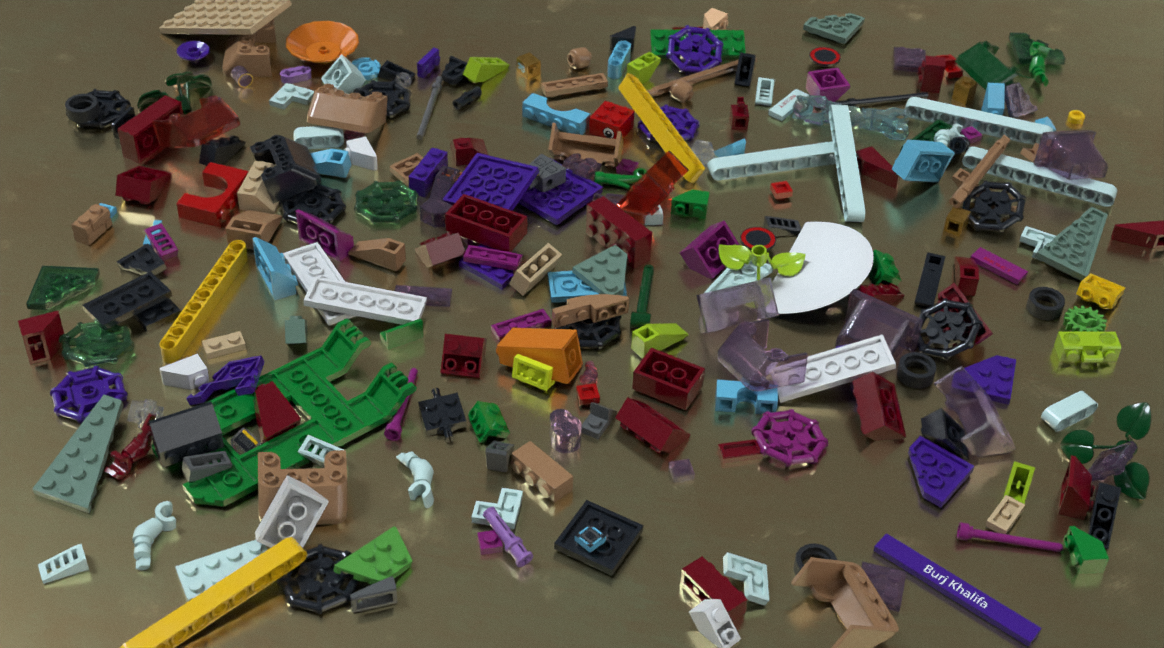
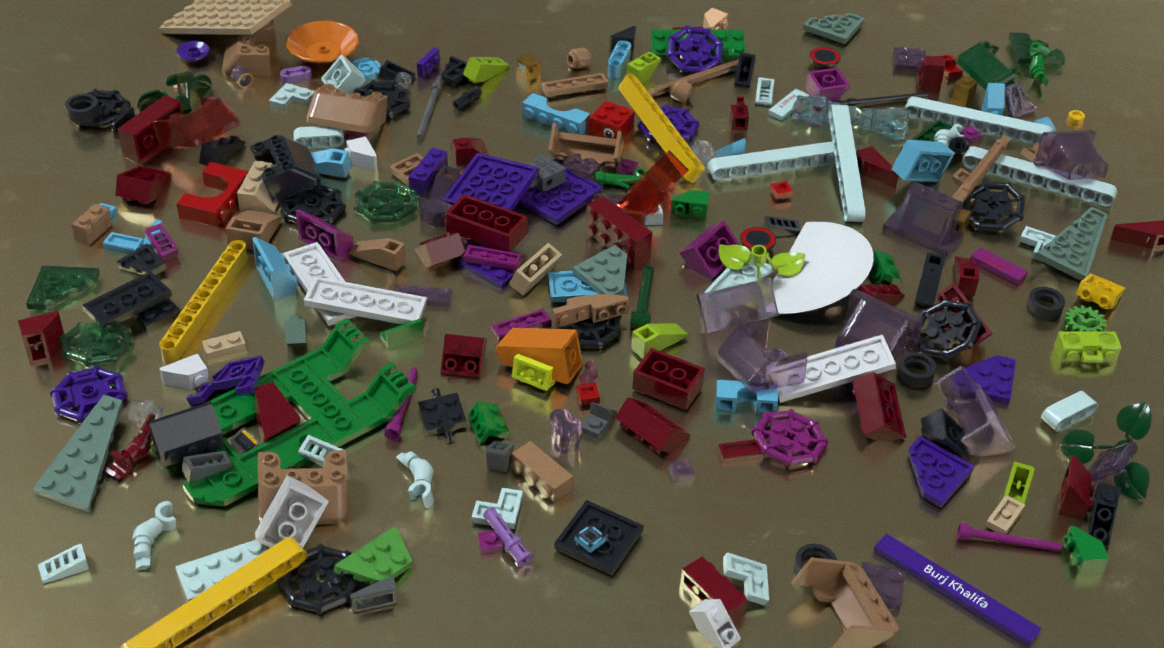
(122, 243): none -> medium azure tile
(927, 219): none -> clear purple windscreen

